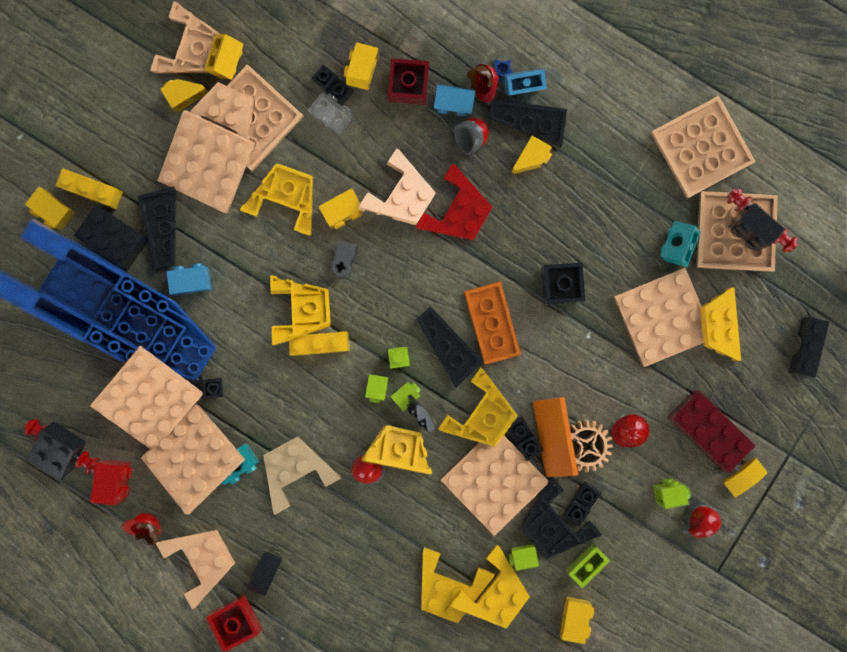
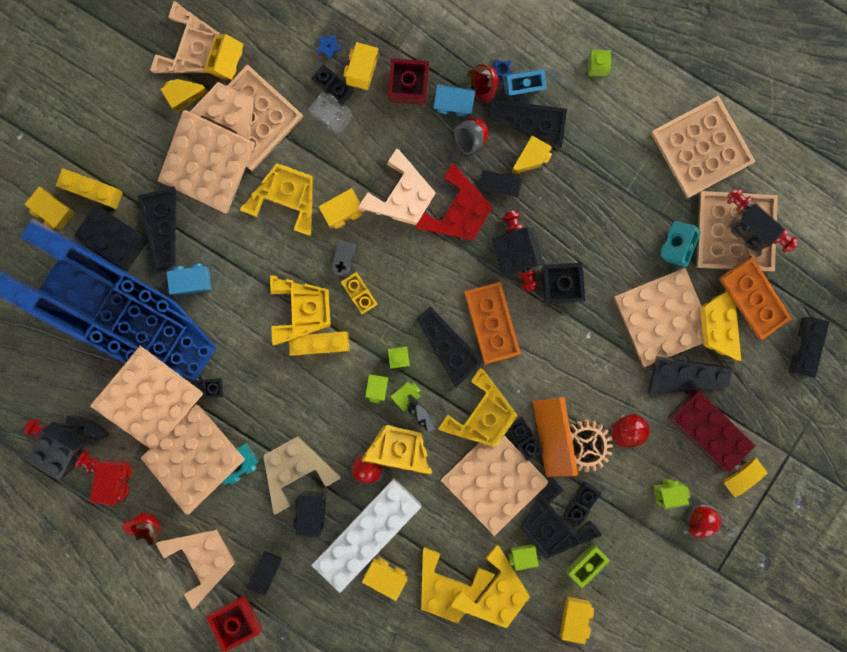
(90, 427): none -> black slope
(310, 513): none -> black brick
(328, 41): none -> blue plate
(358, 292): none -> yellow slope
(366, 535): none -> white brick
(385, 579): none -> yellow brick
(500, 183): none -> black slope
(518, 251): none -> black brick
(599, 62): none -> lime brick
(683, 375): none -> black wing
(755, 298): none -> orange tile

